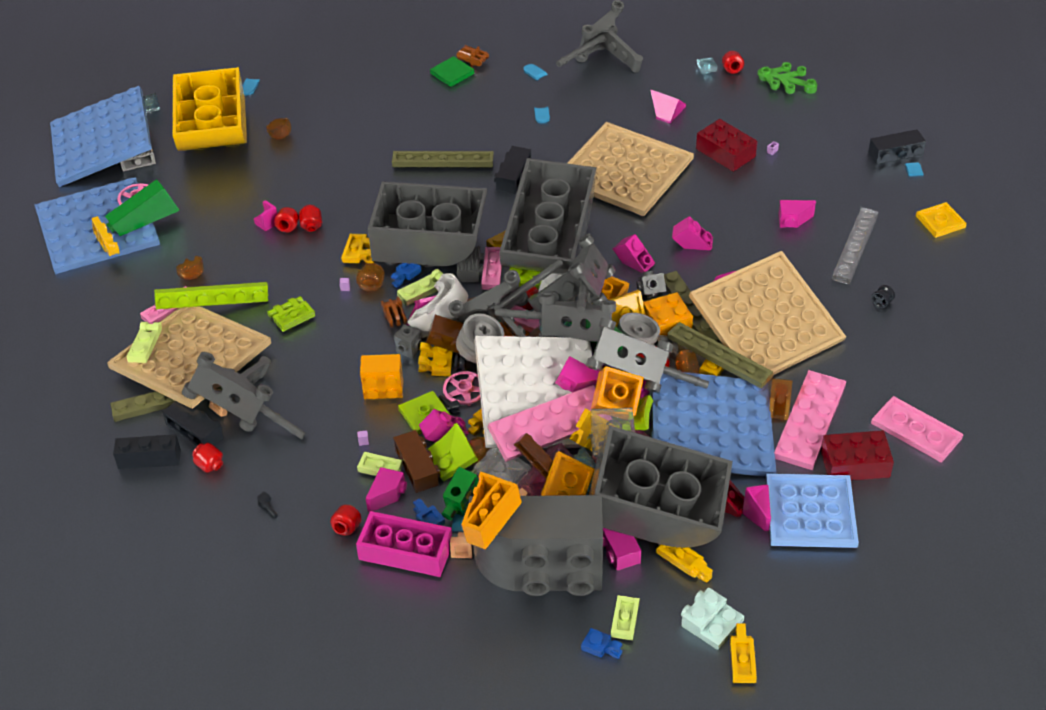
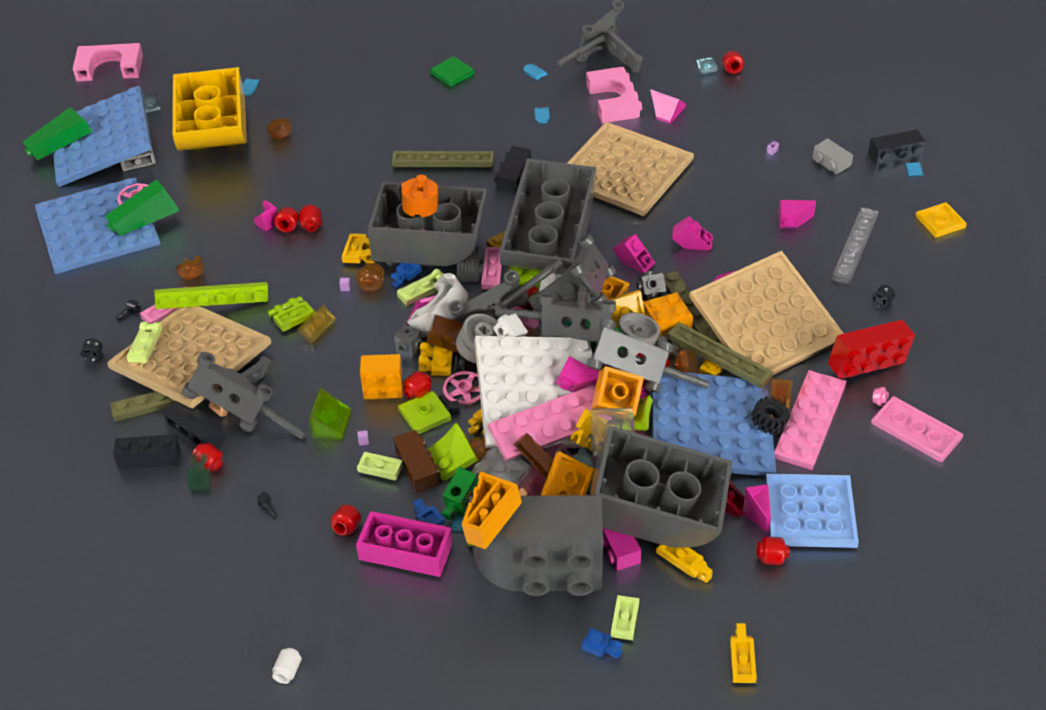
(56, 134): none -> green slope
(89, 57): none -> bright pink arch
(91, 350): none -> black wheel
(104, 237): yellow hinge -> none
(130, 306): none -> black hand
(199, 476): none -> clear green plate
(286, 665): none -> white brick
(316, 324): none -> clear yellow plate
(328, 416): none -> clear neon green slope
(385, 489): dark pink slope -> none
(393, 309): dark orange arm -> none
(417, 385): none -> red head
(419, 196): none -> orange brick
(438, 424): dark pink slope -> none
(460, 548): light nougat tile -> none
(472, 55): dark orange arm -> none
(510, 326): none -> white brick
(615, 81): none -> bright pink arch
(711, 618): light aqua plate -> none
(726, 144): dark red brick -> none
(772, 550): none -> red head
(774, 408): none -> black tyre
(786, 79): bright green plant -> none
(832, 156): none -> light grey brick
(858, 455): dark red brick -> none
(871, 349): none -> red brick
(880, 396): none -> bright pink plate

